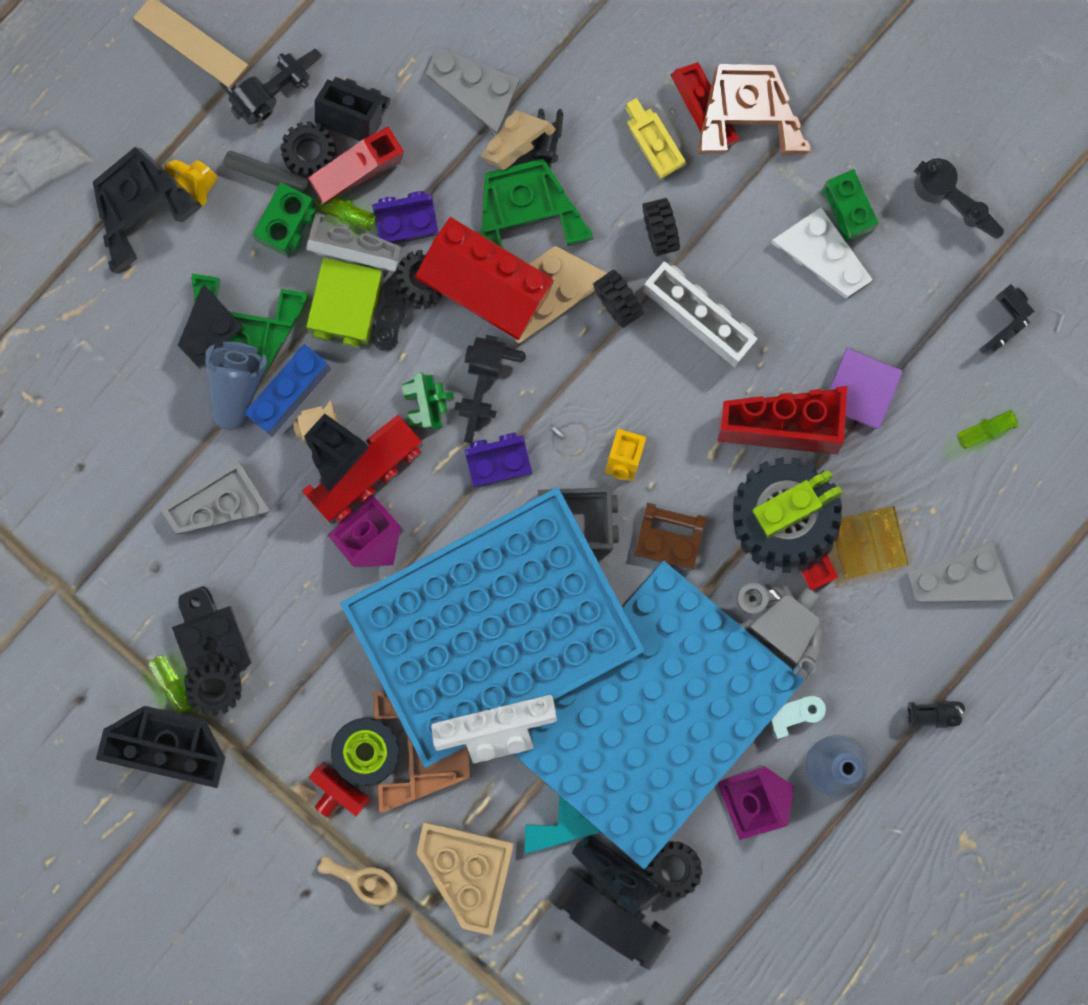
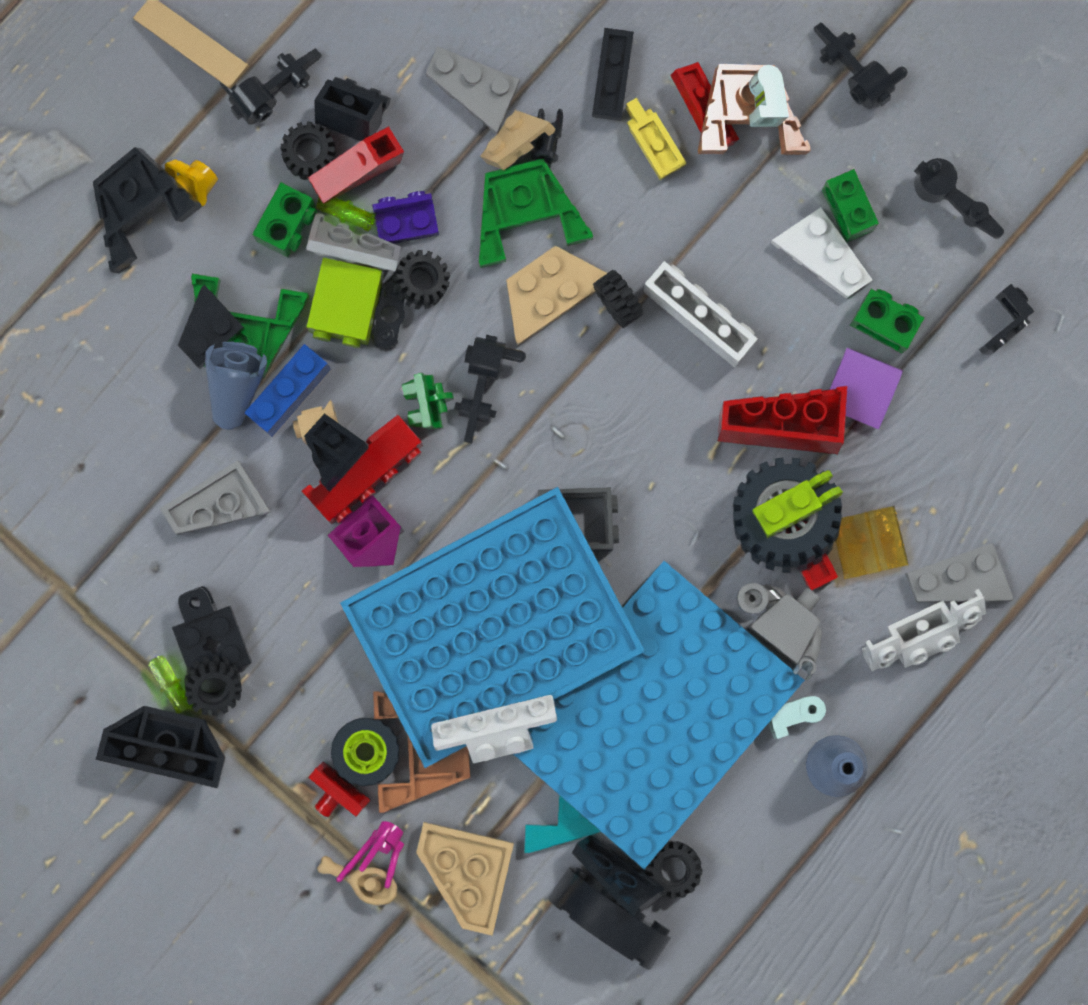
(264, 171): dark grey axle -> none
(383, 839): none -> dark pink plant
(484, 278): red slope -> none
(498, 460): dark purple bracket -> none
(612, 74): none -> black plate
(625, 455): yellow bracket -> none
(661, 226): black tyre -> none
(668, 546): reddish brown plate -> none
(757, 801): magenta slope -> none
(769, 98): none -> light aqua leg
(869, 83): none -> black piece
(884, 328): none -> green brick
(925, 633): none -> white bracket
(935, 714): black piece -> none
(987, 429): clear neon green axle -> none

